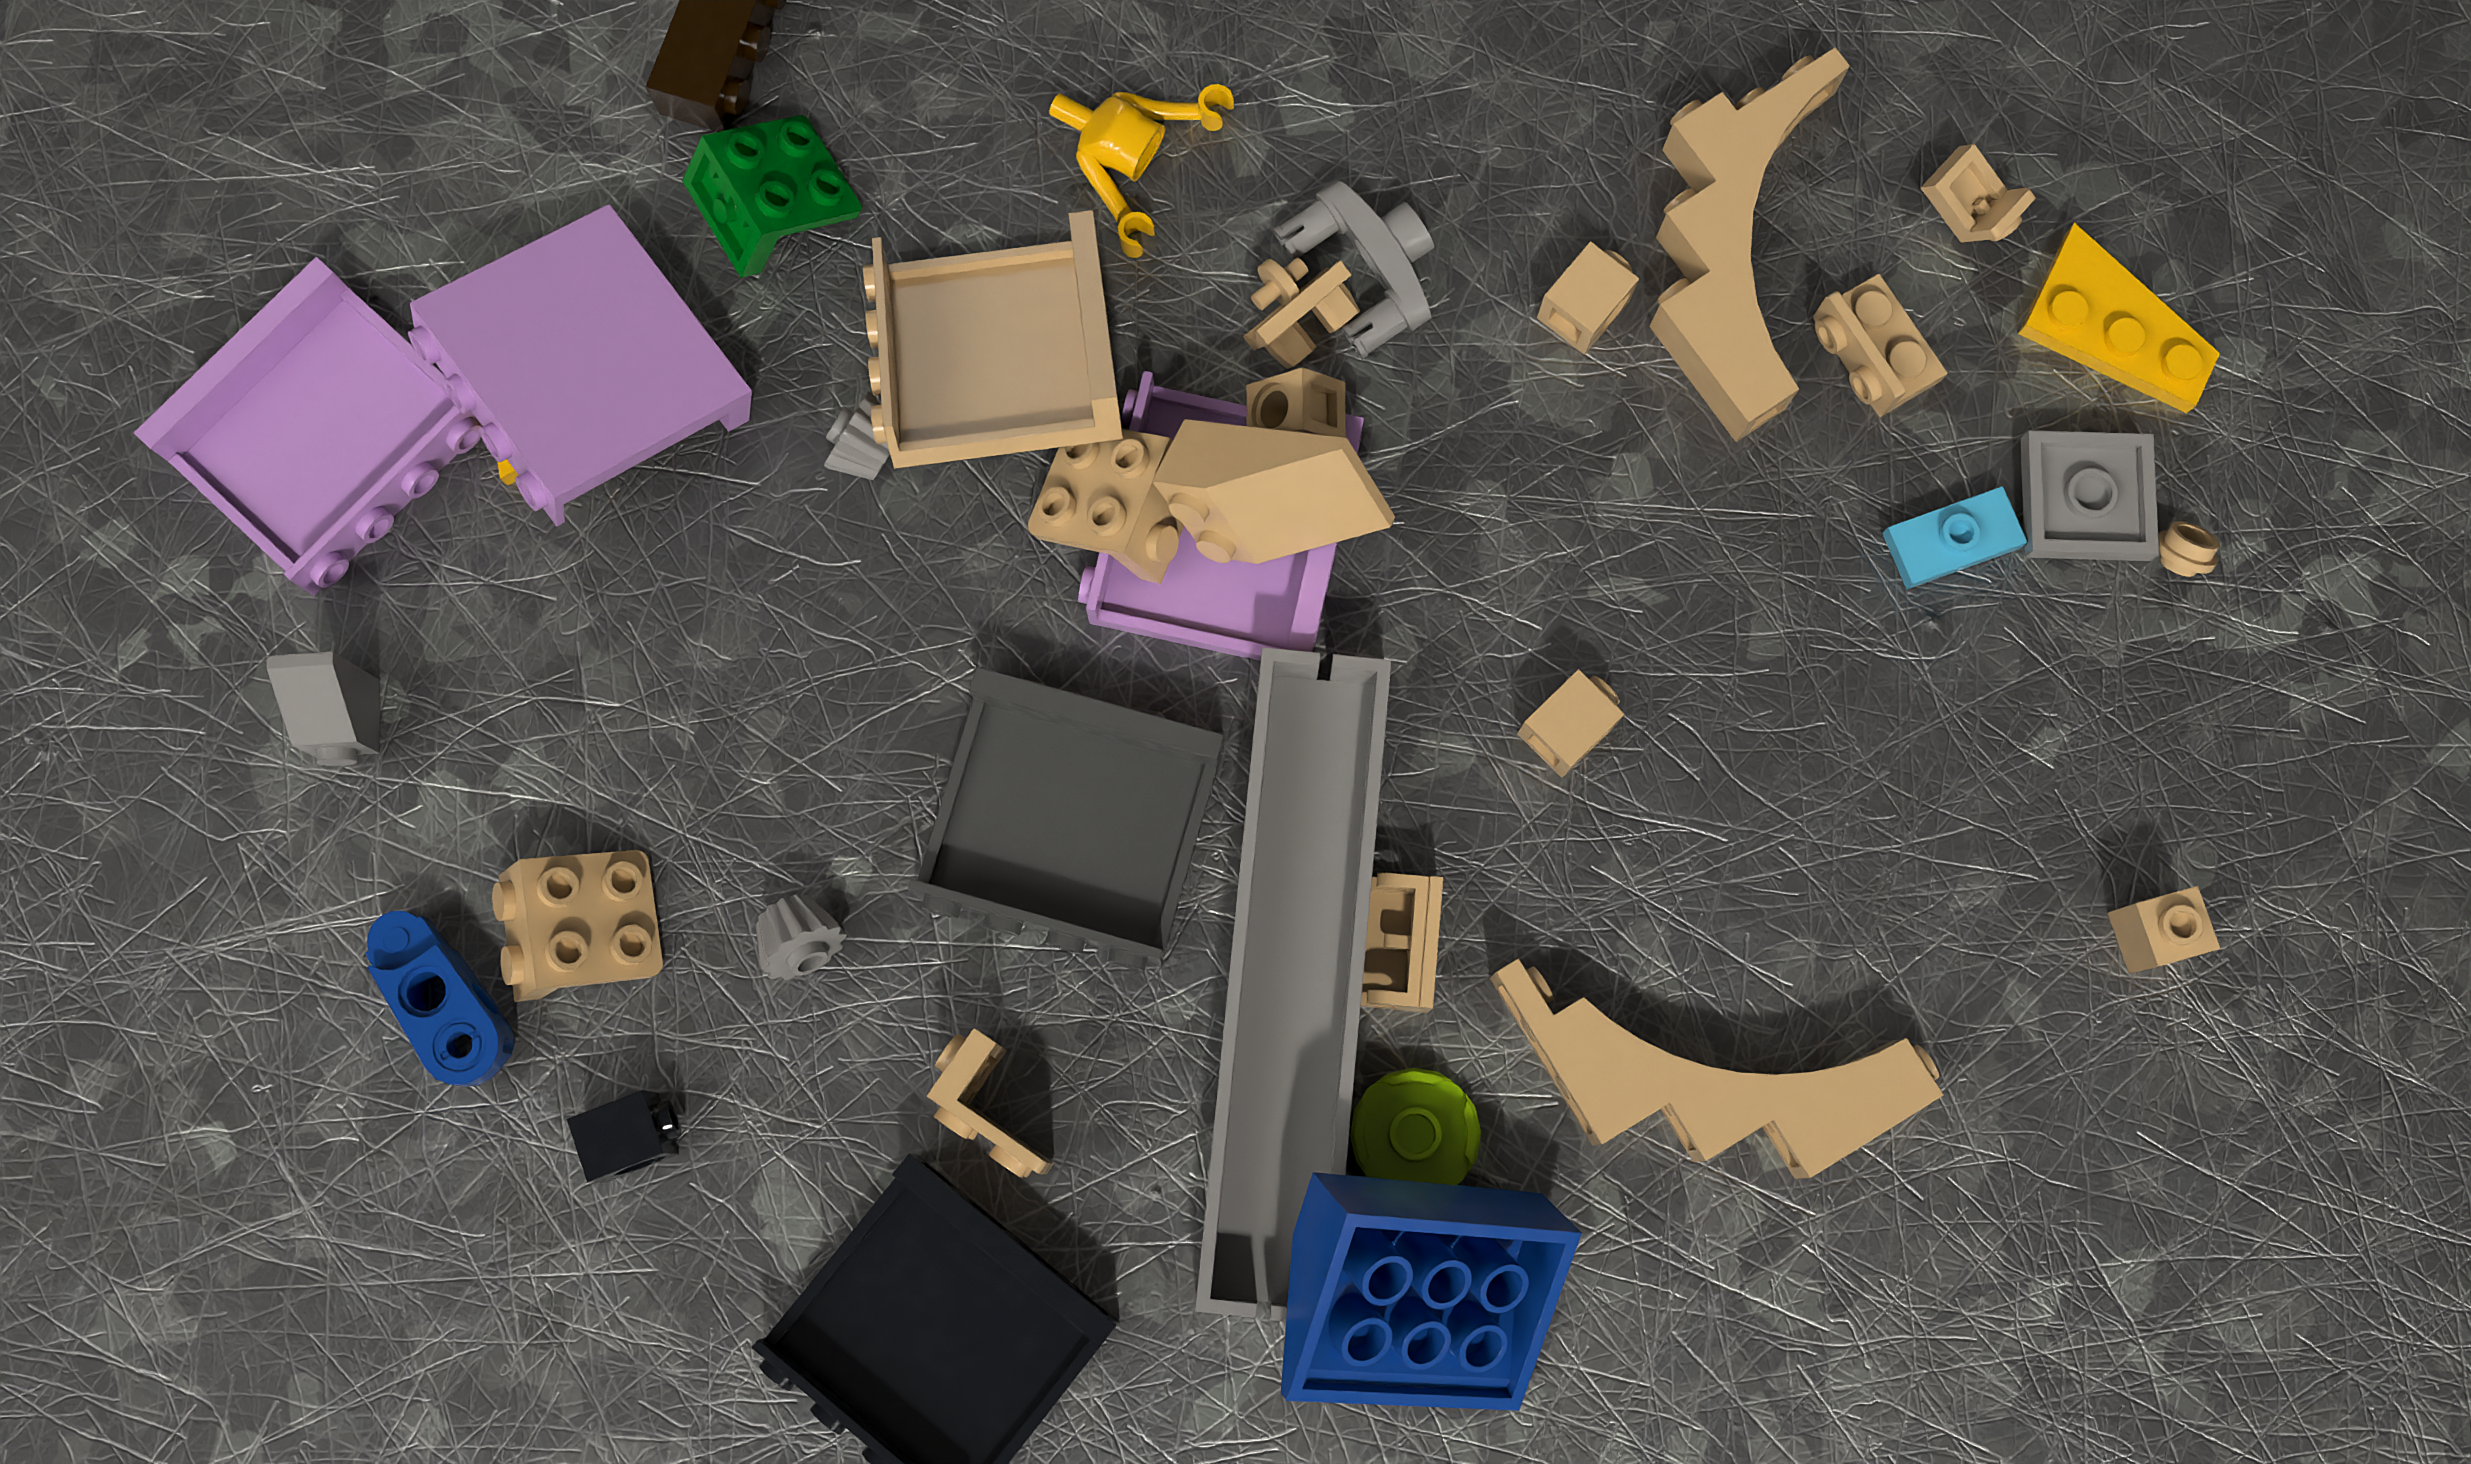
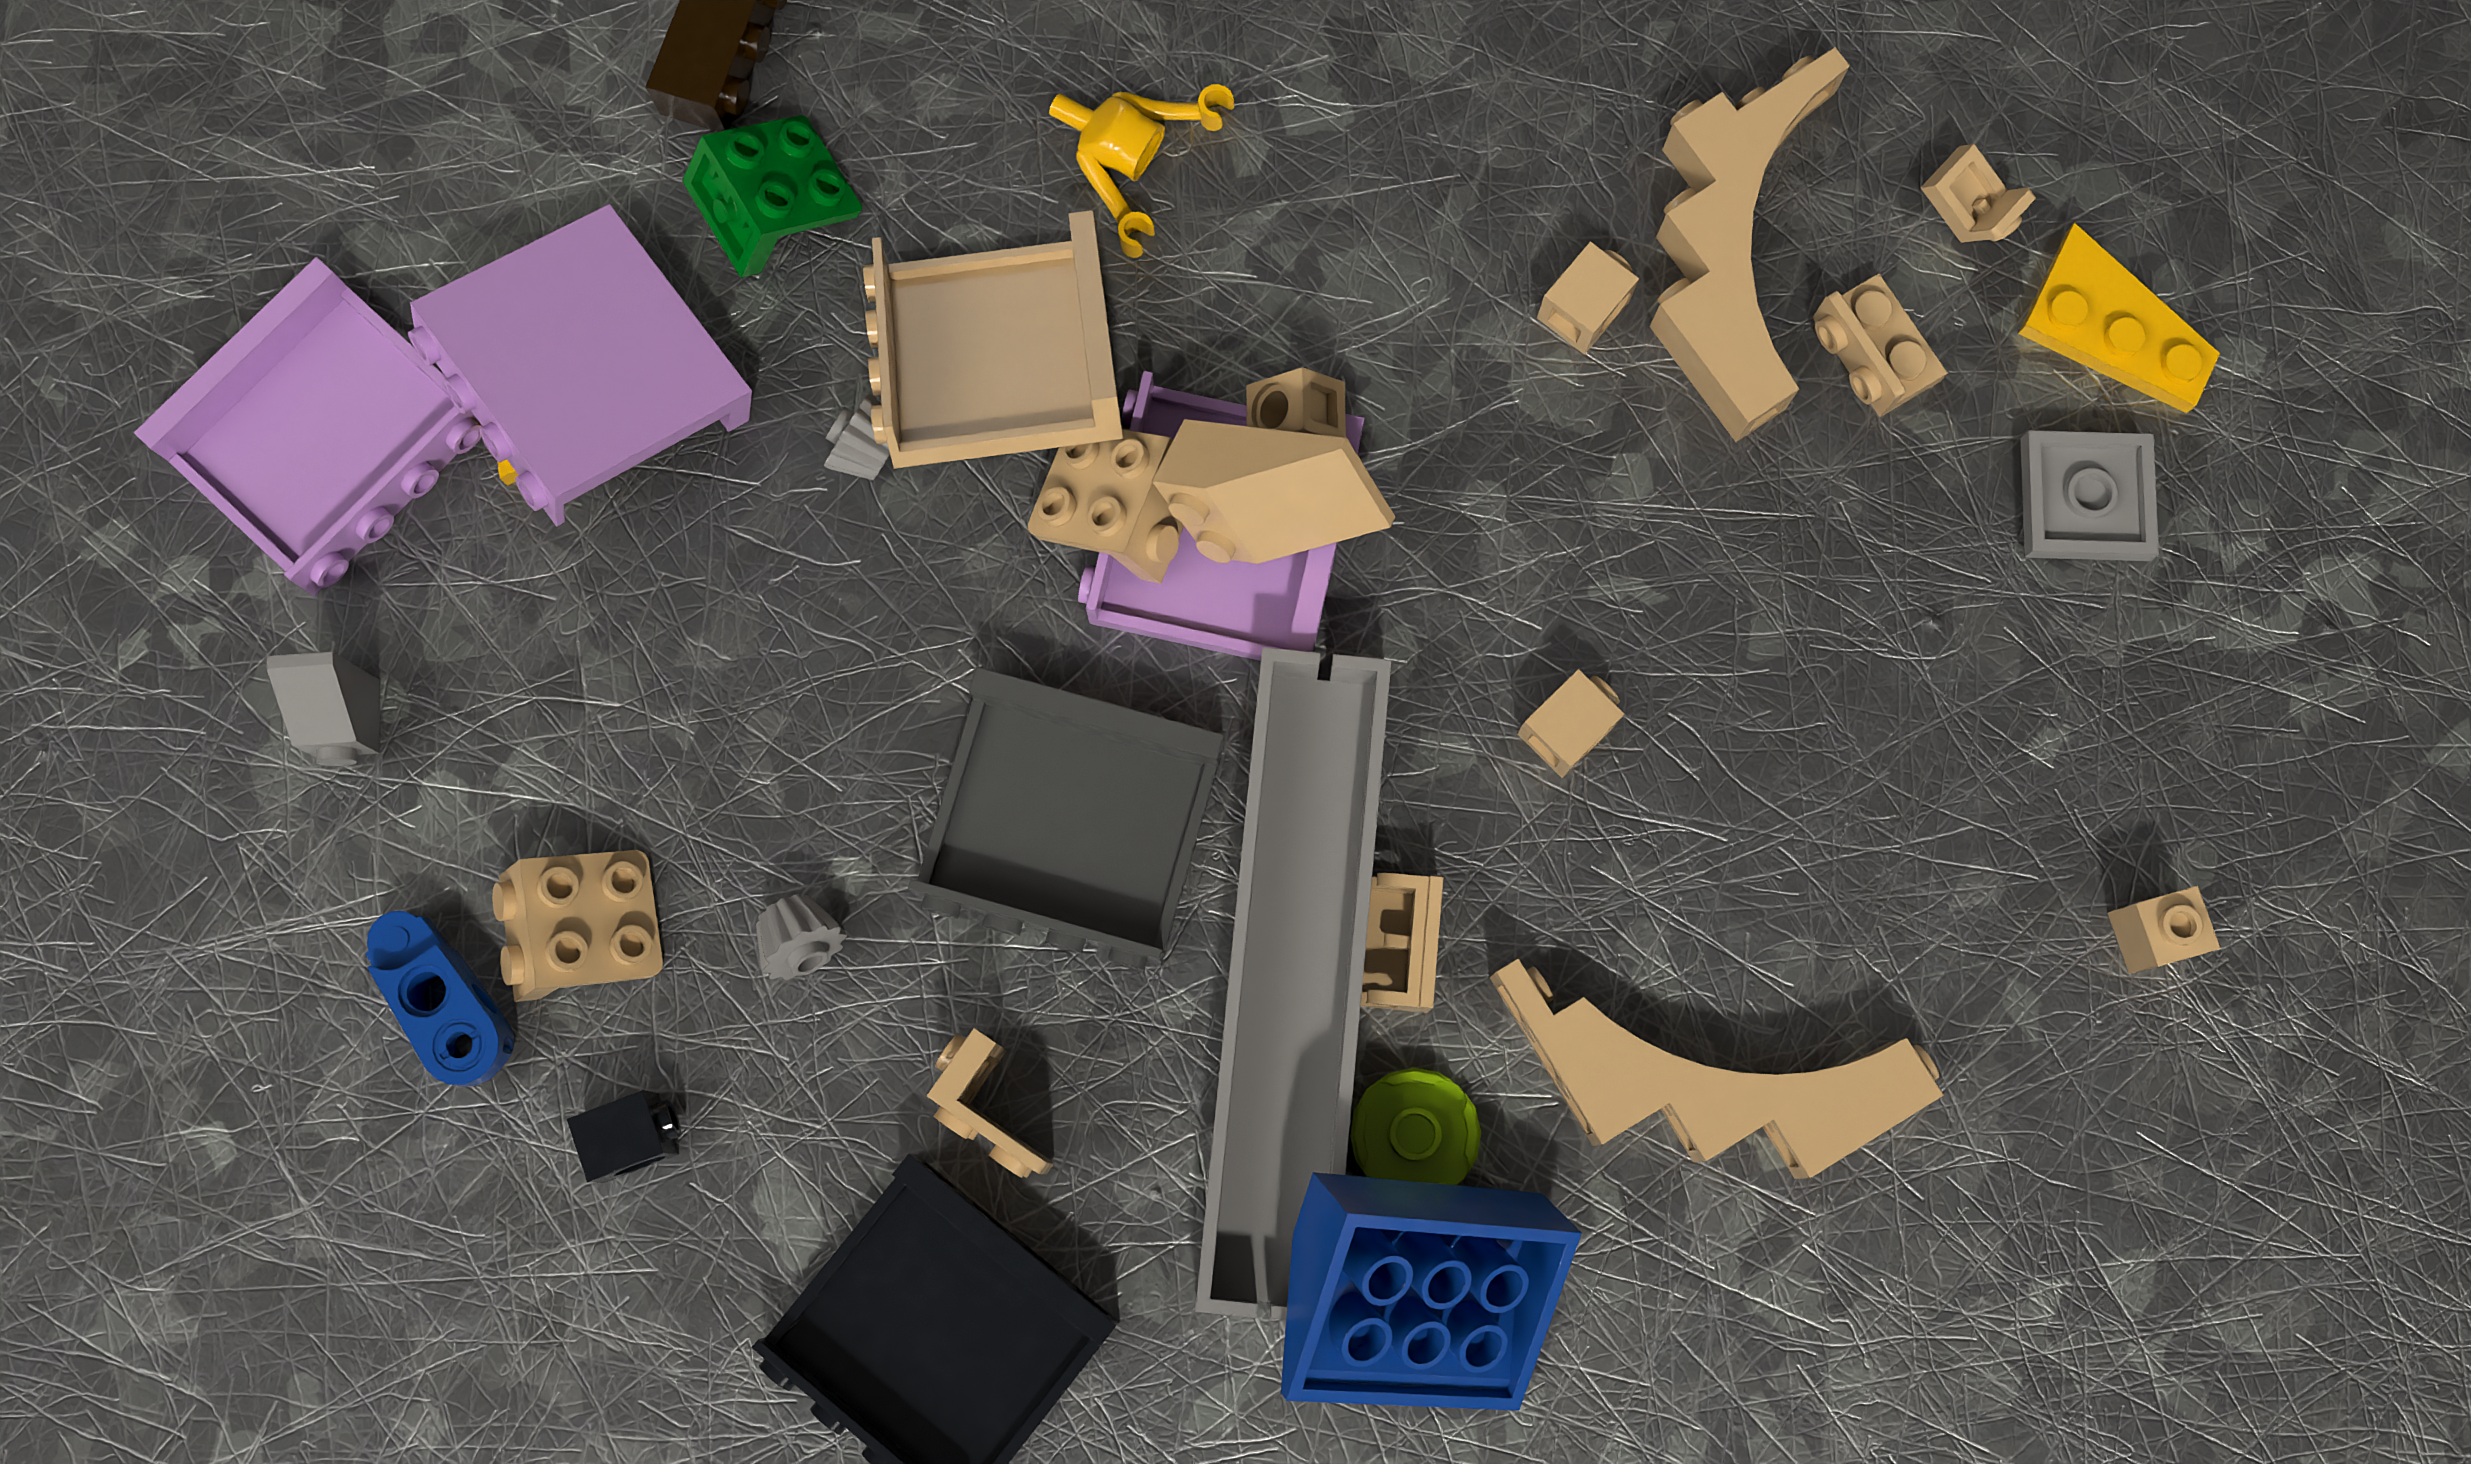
(1322, 294): tan hips -> none
(1384, 244): light grey connector -> none
(1954, 537): medium azure plate -> none
(2188, 549): tan plate -> none

